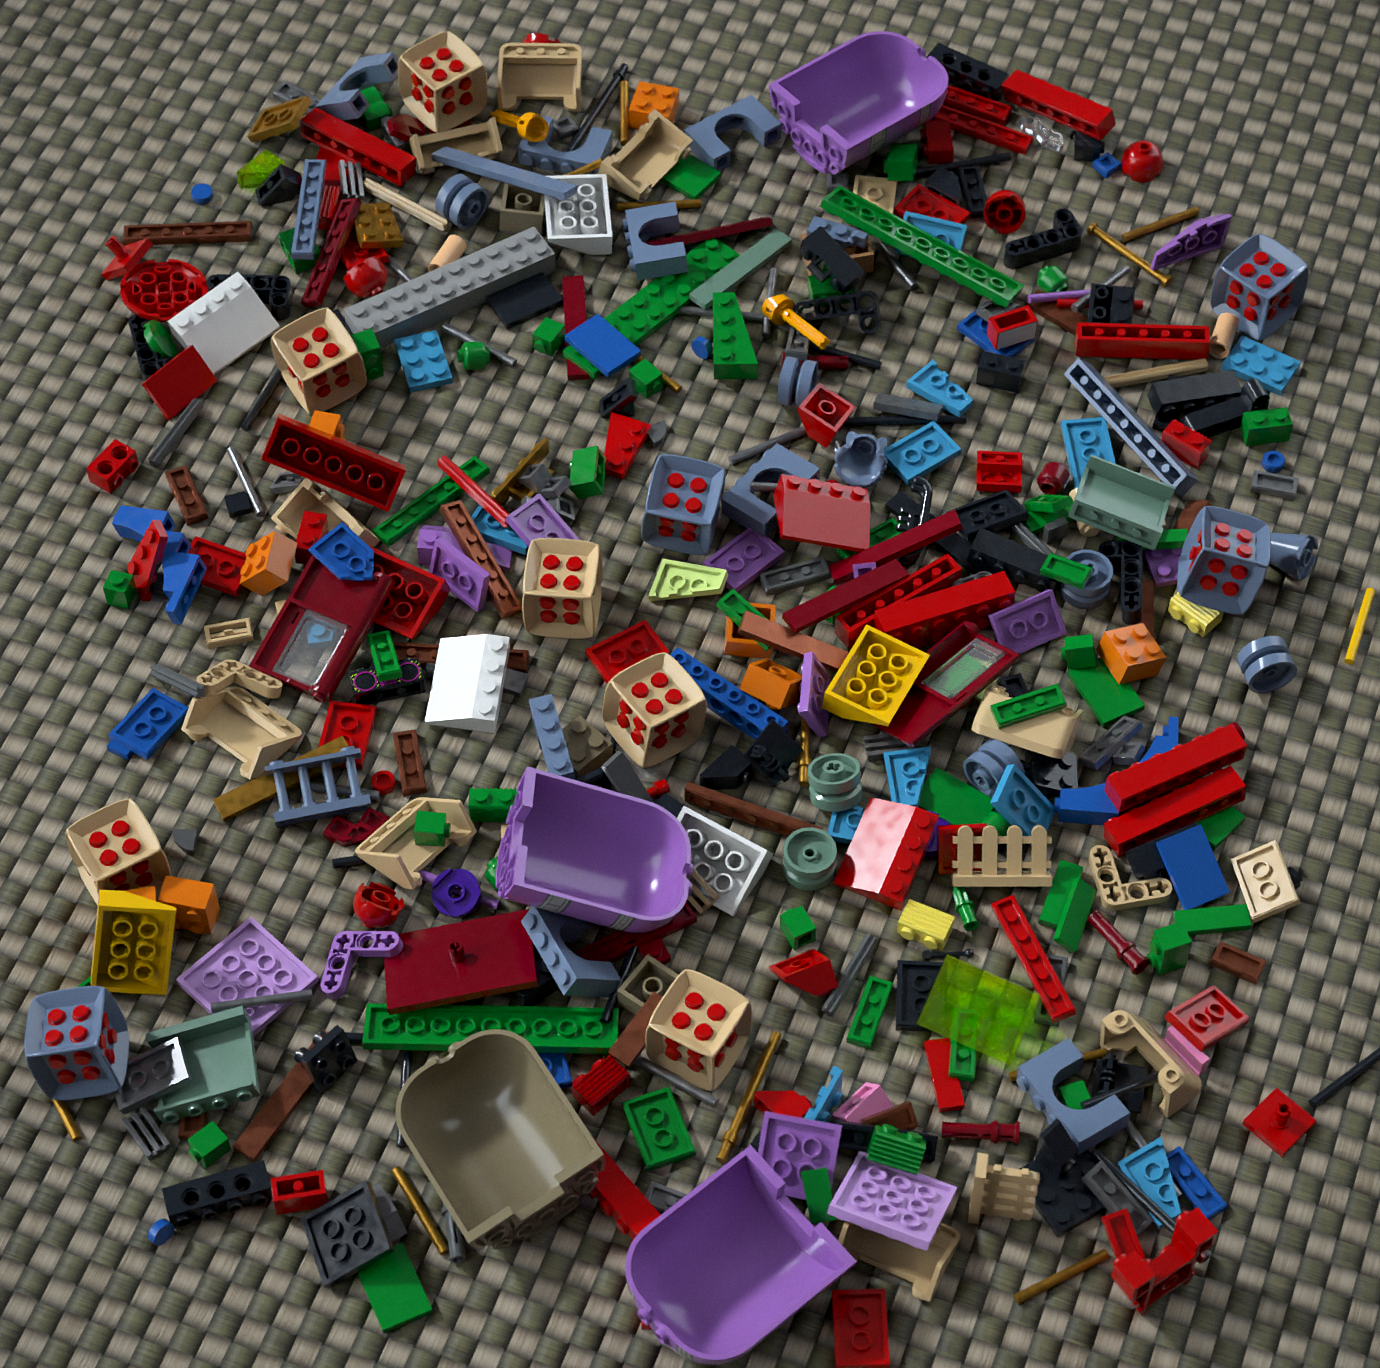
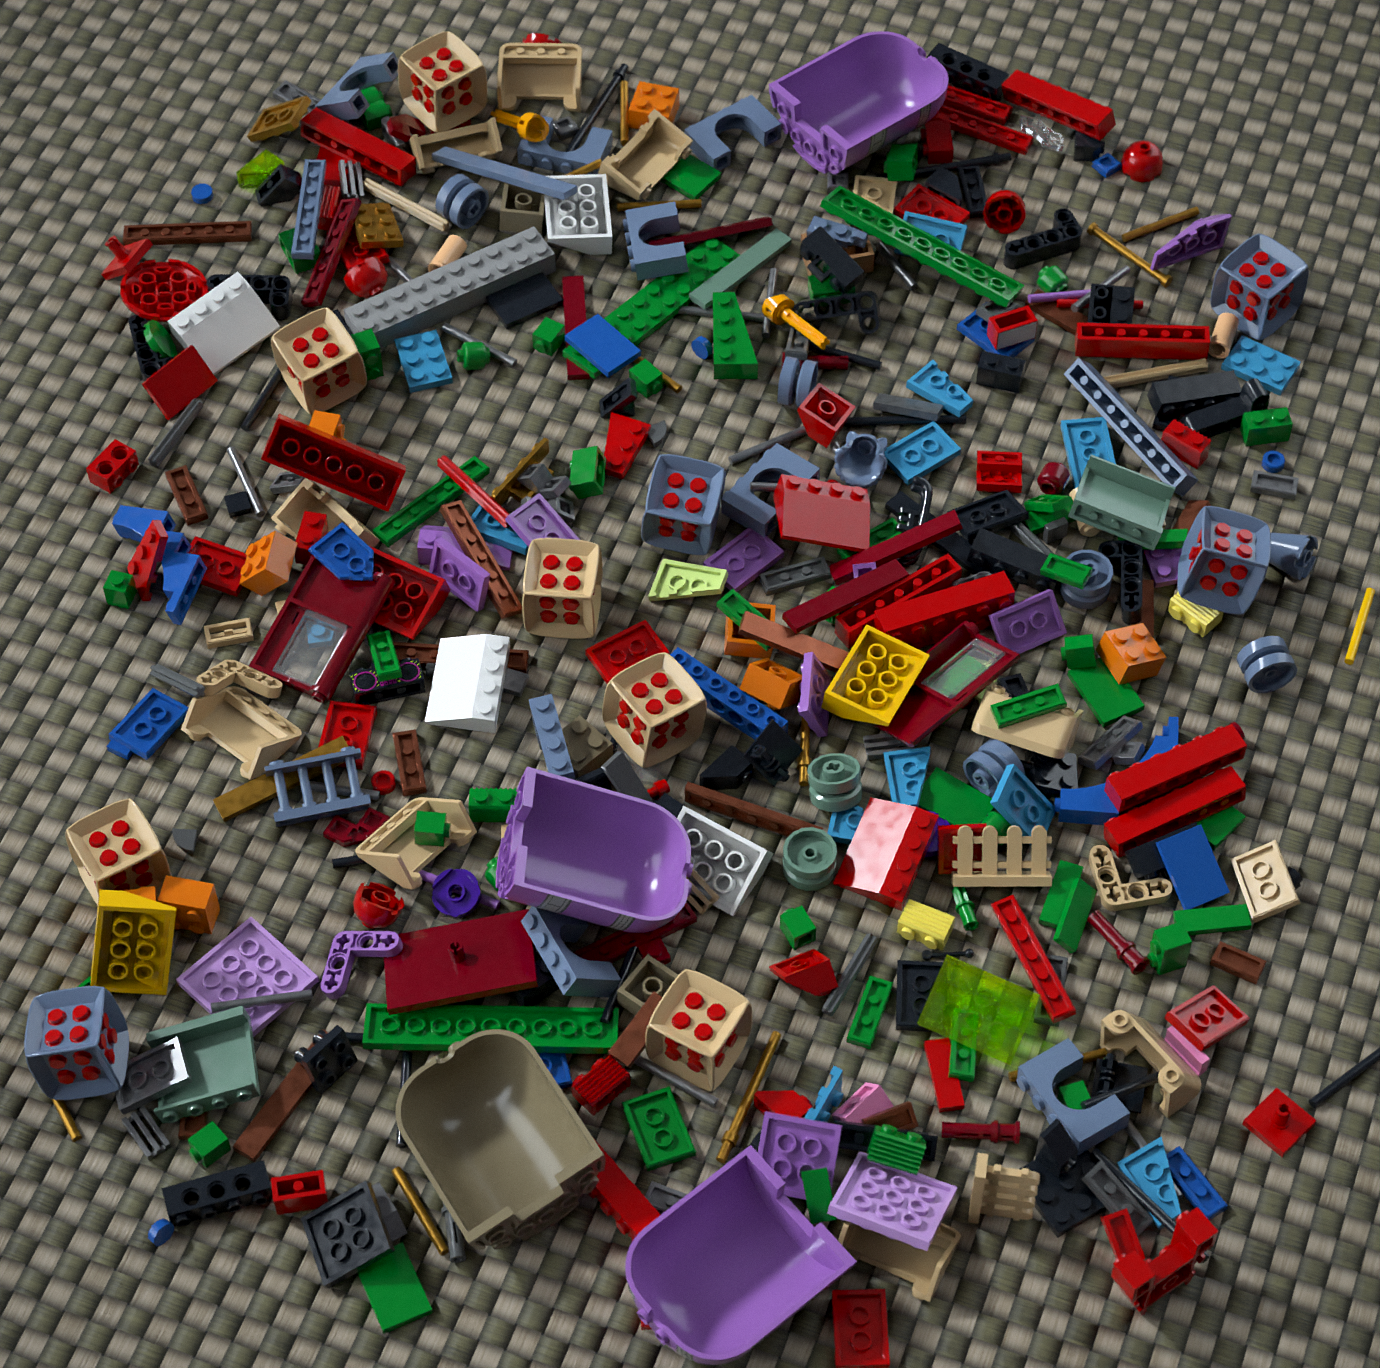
(1061, 1276): pearl gold bar -> none

